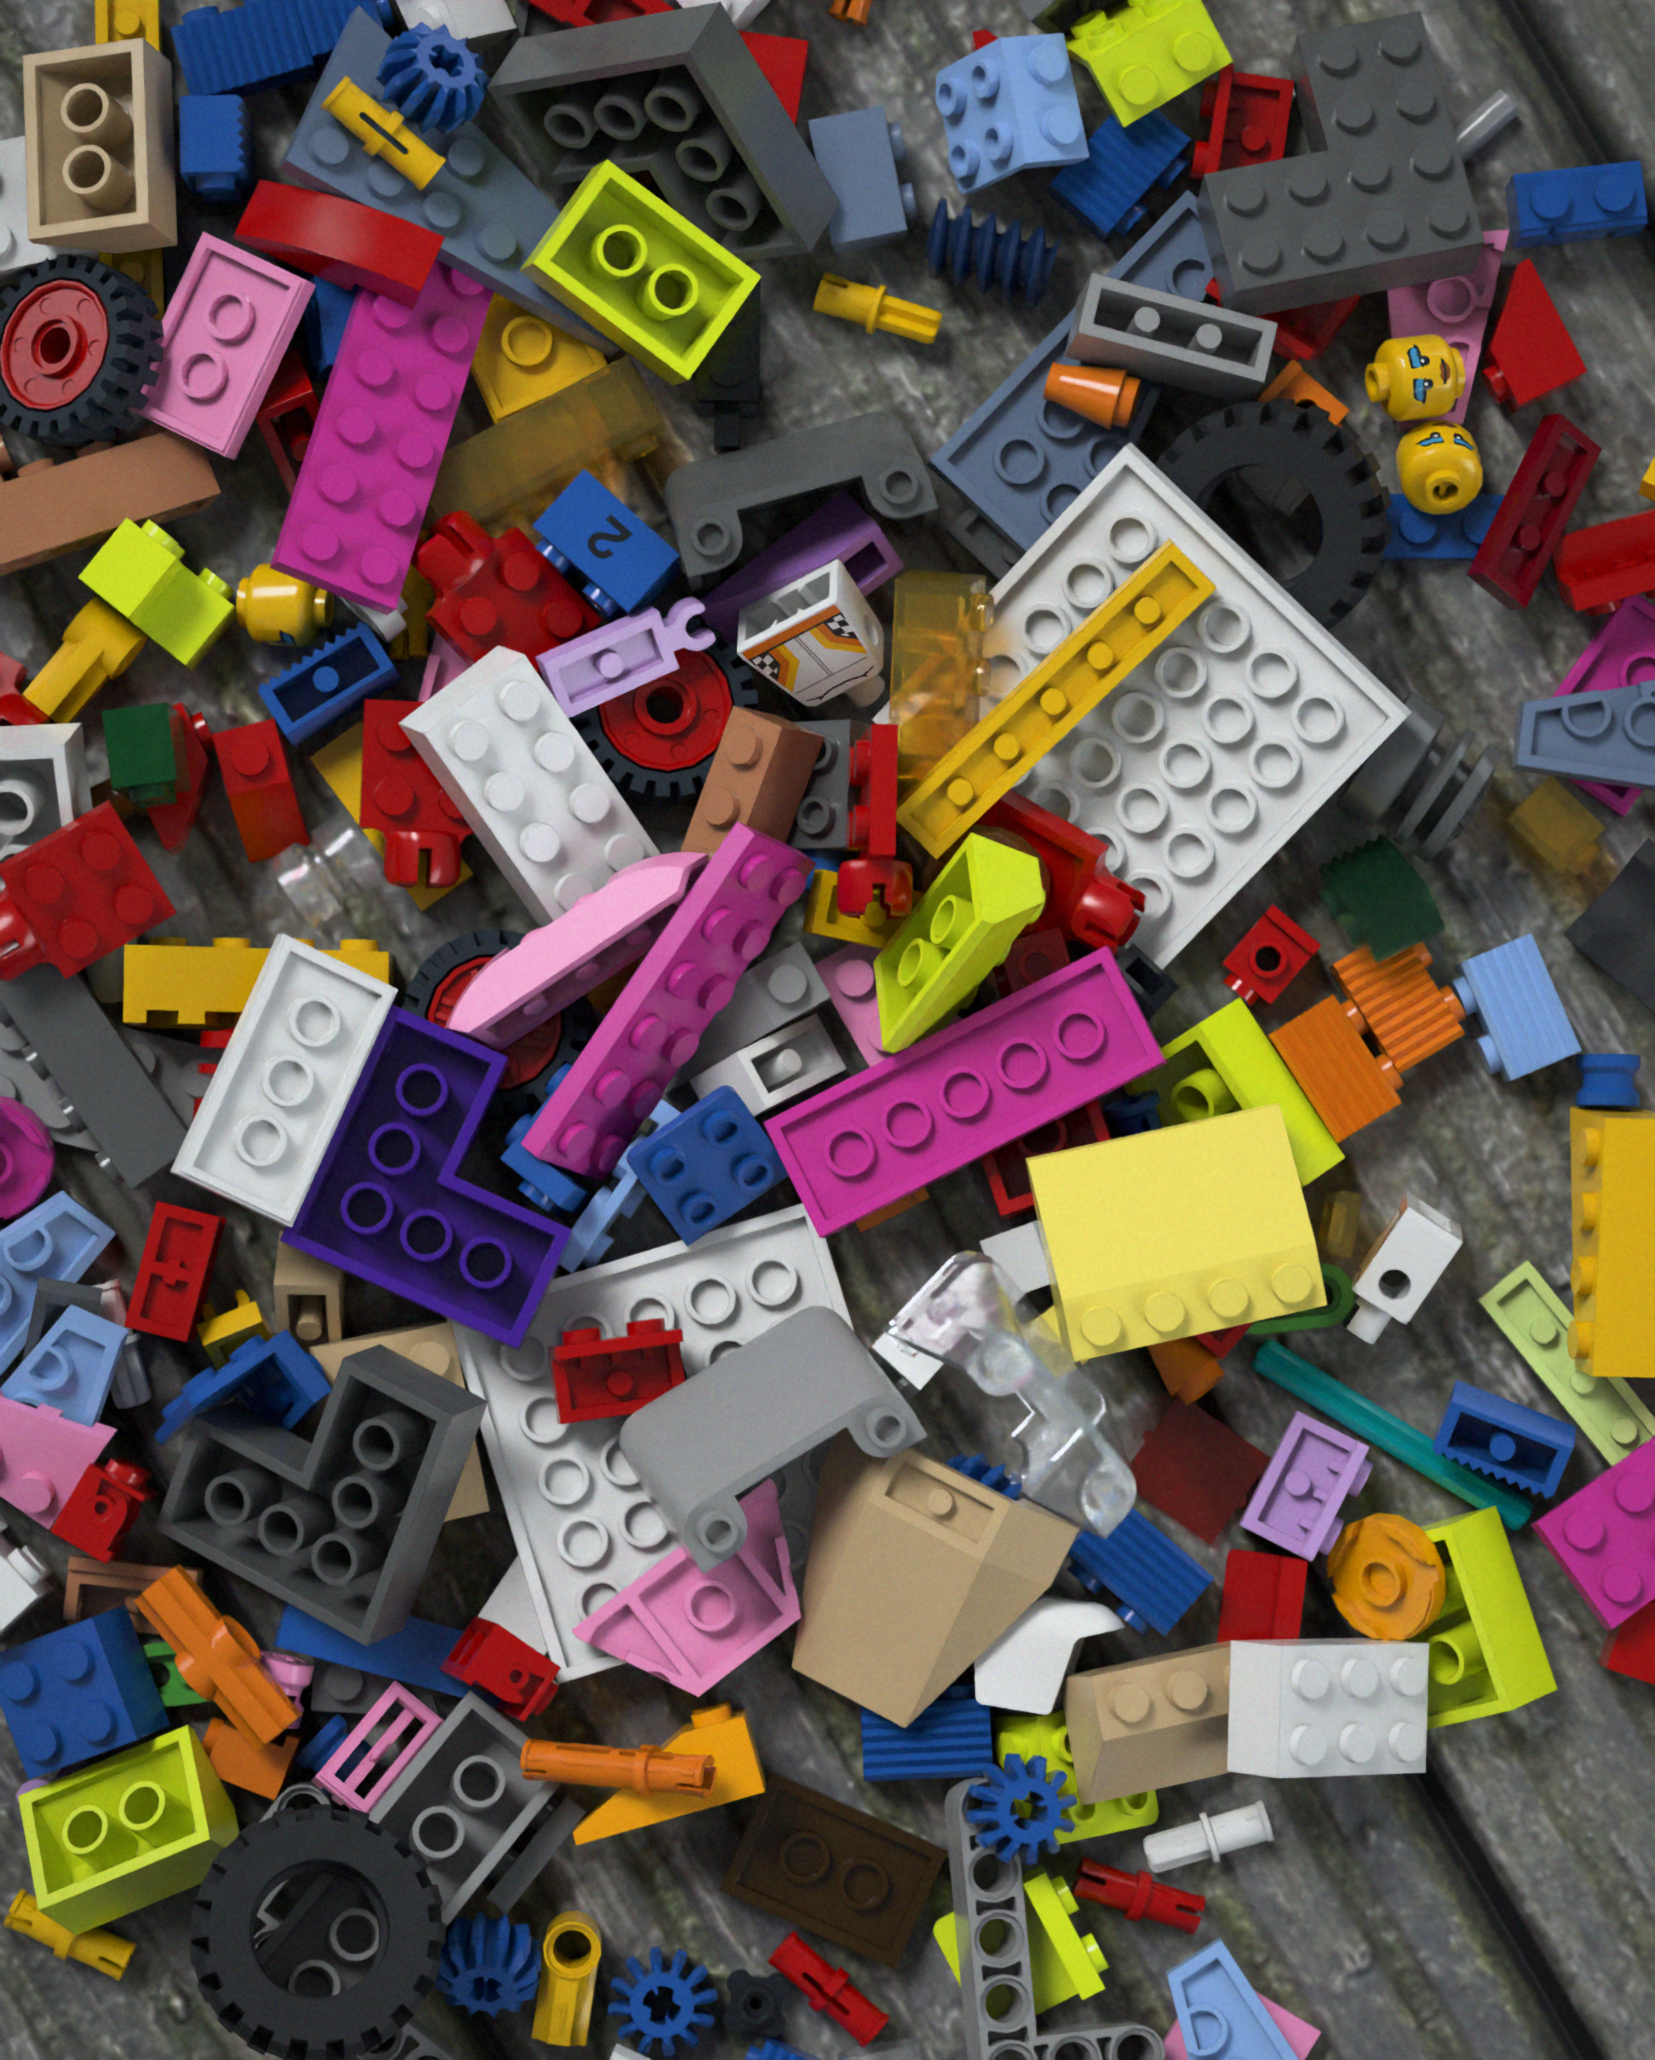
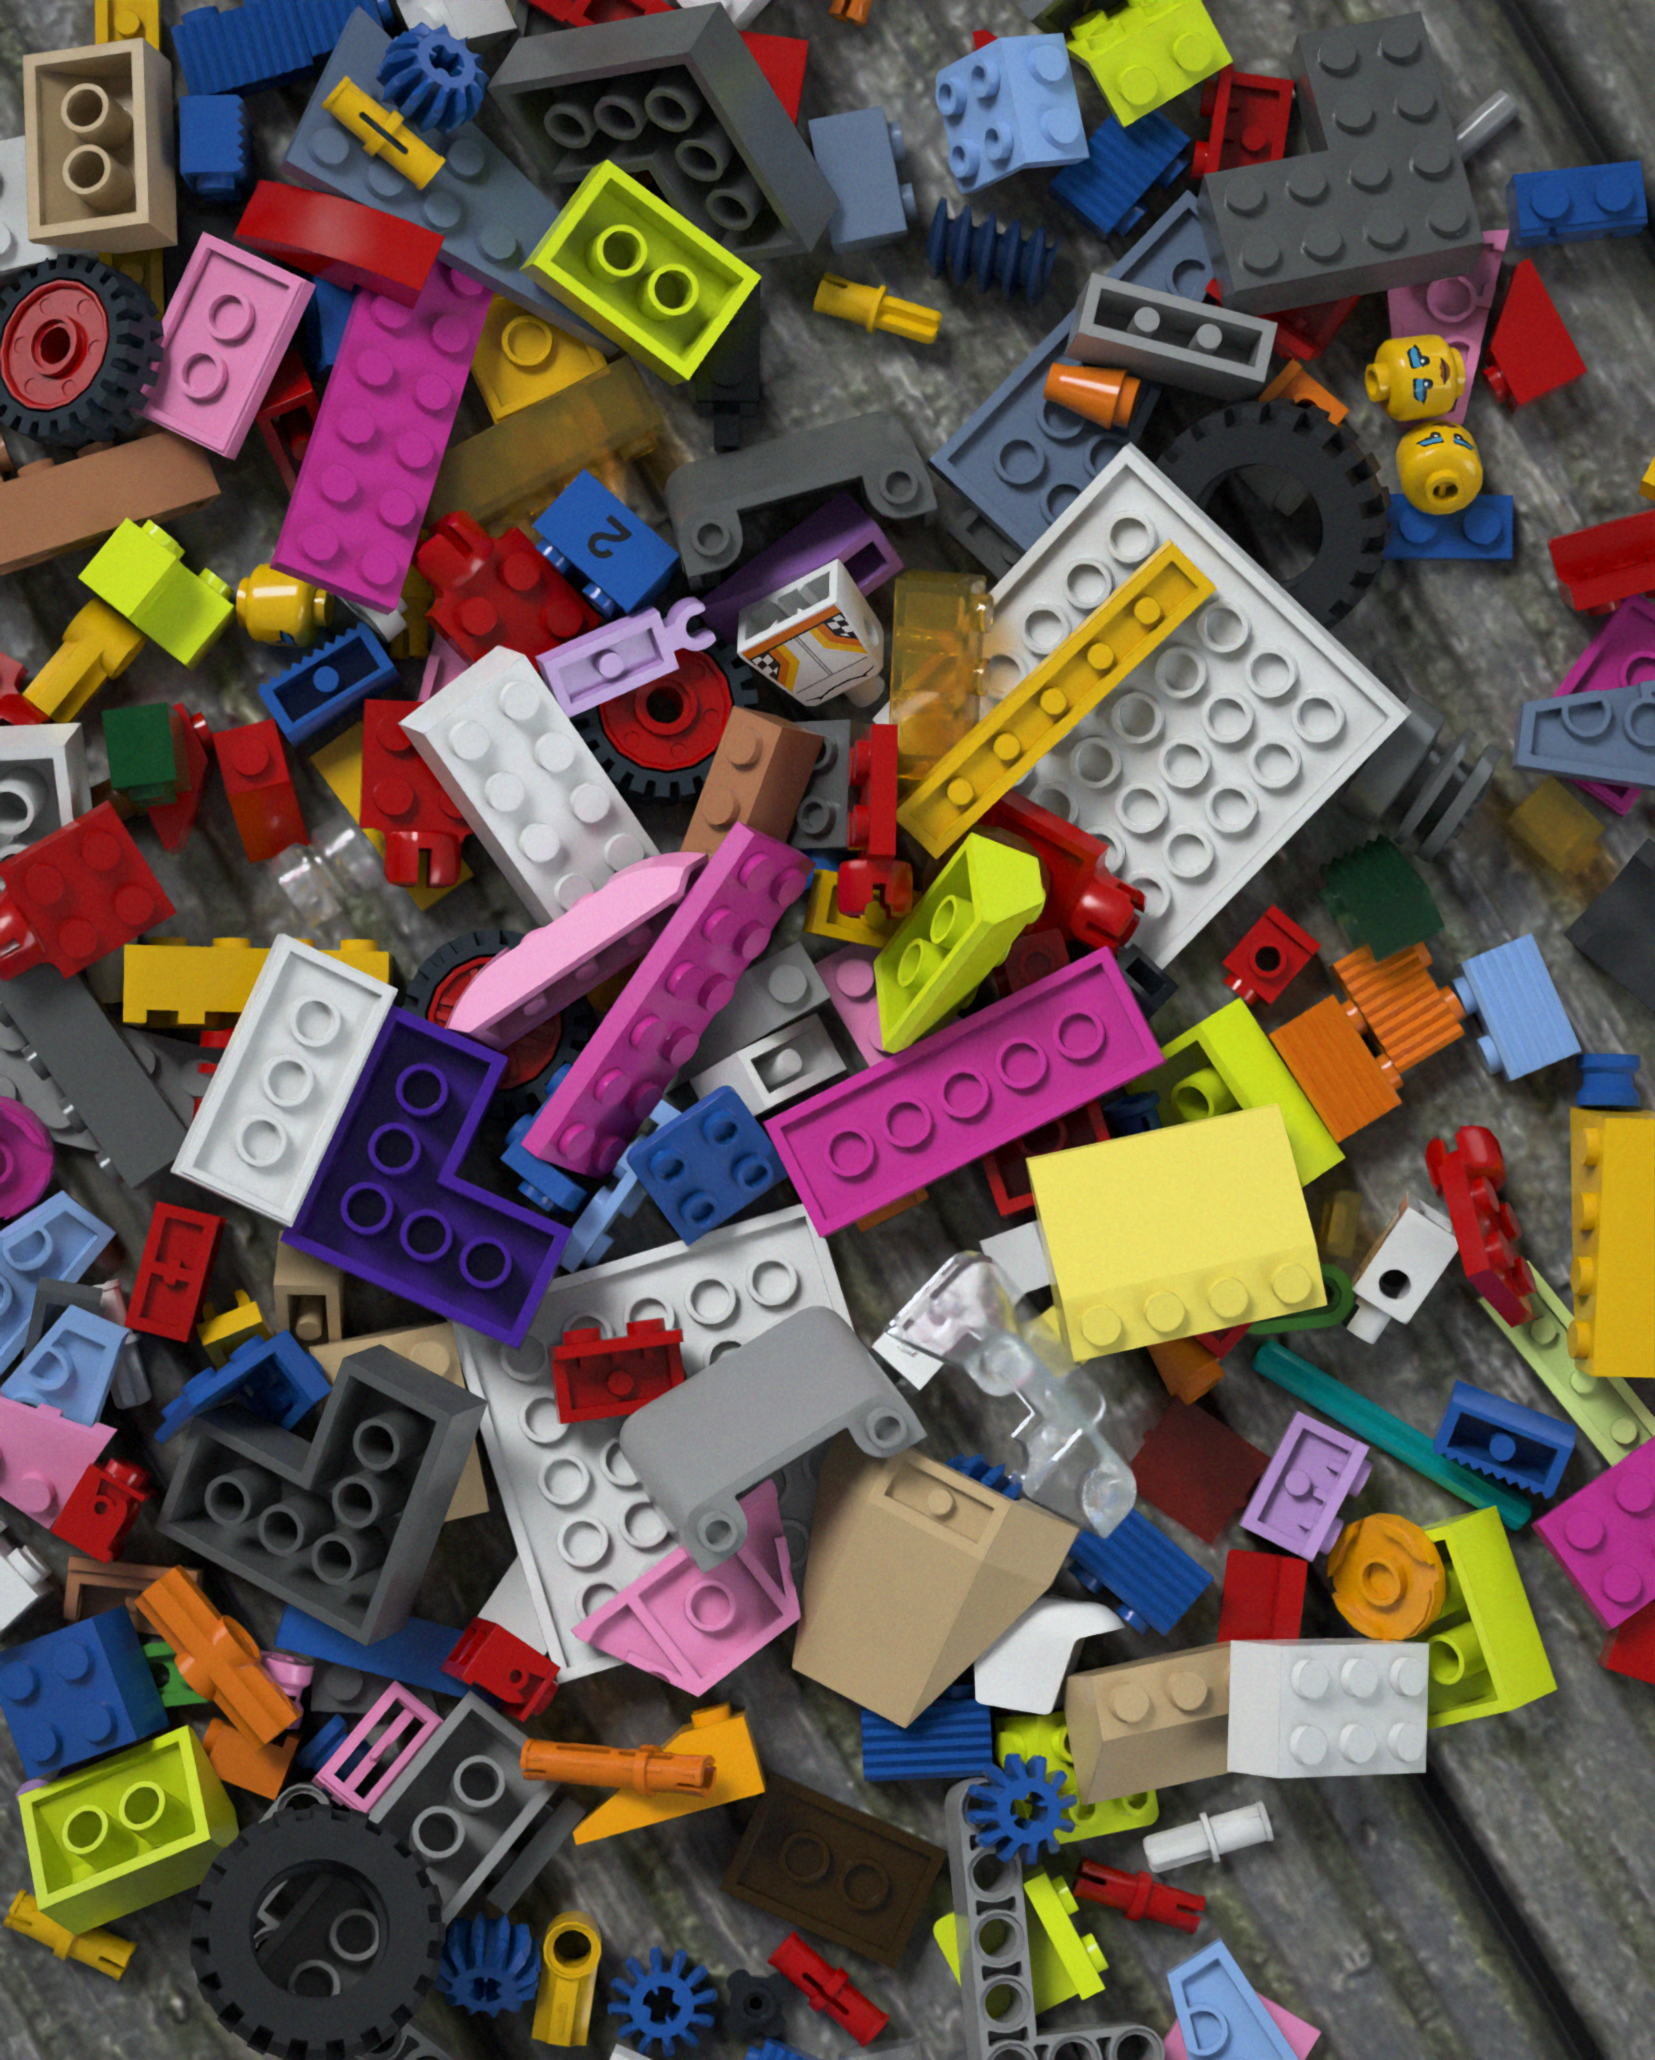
(1482, 1225): none -> red plate
(1534, 511): dark red plate -> none

